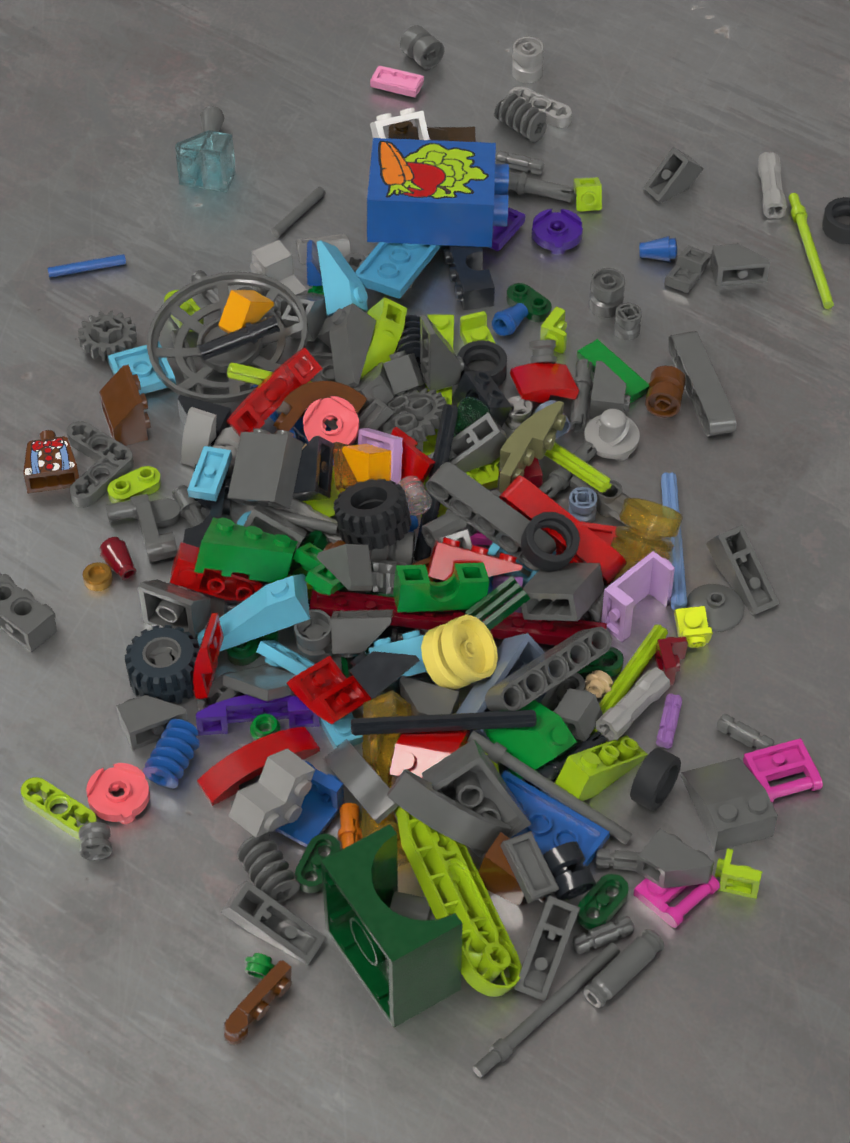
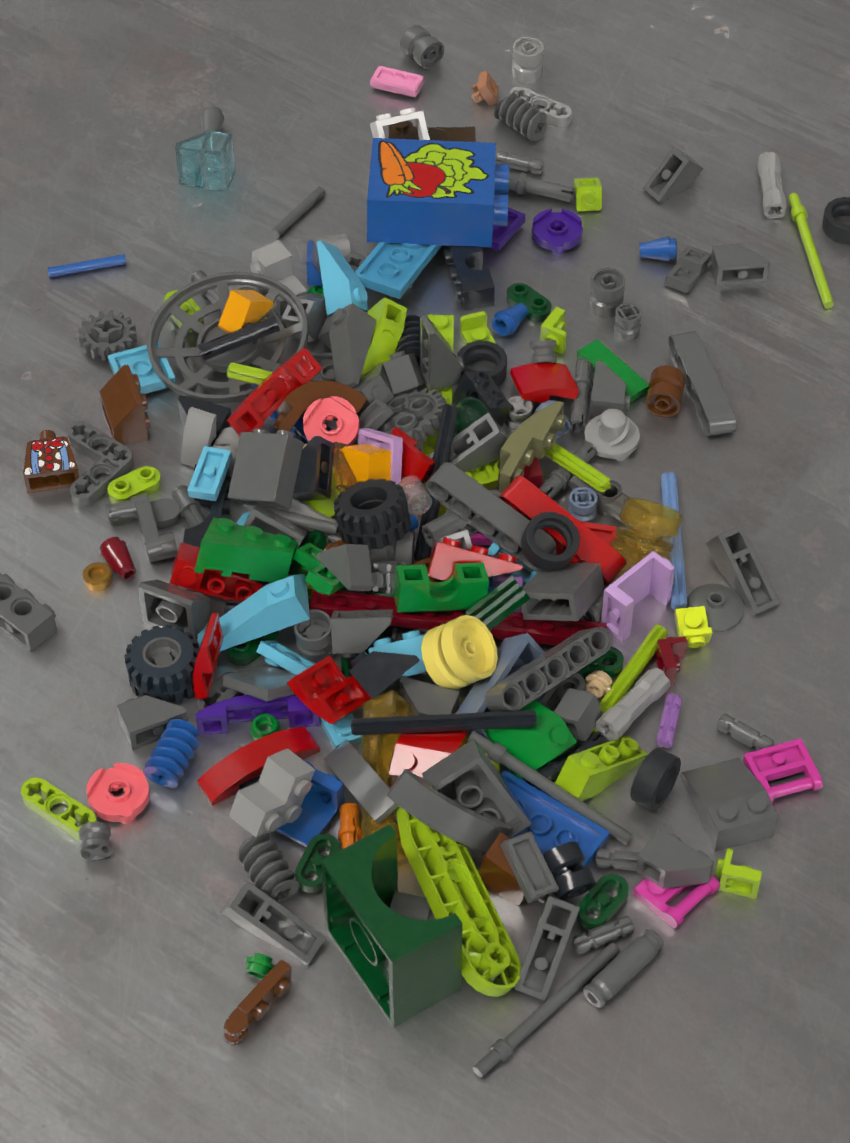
(485, 89): none -> nougat tile

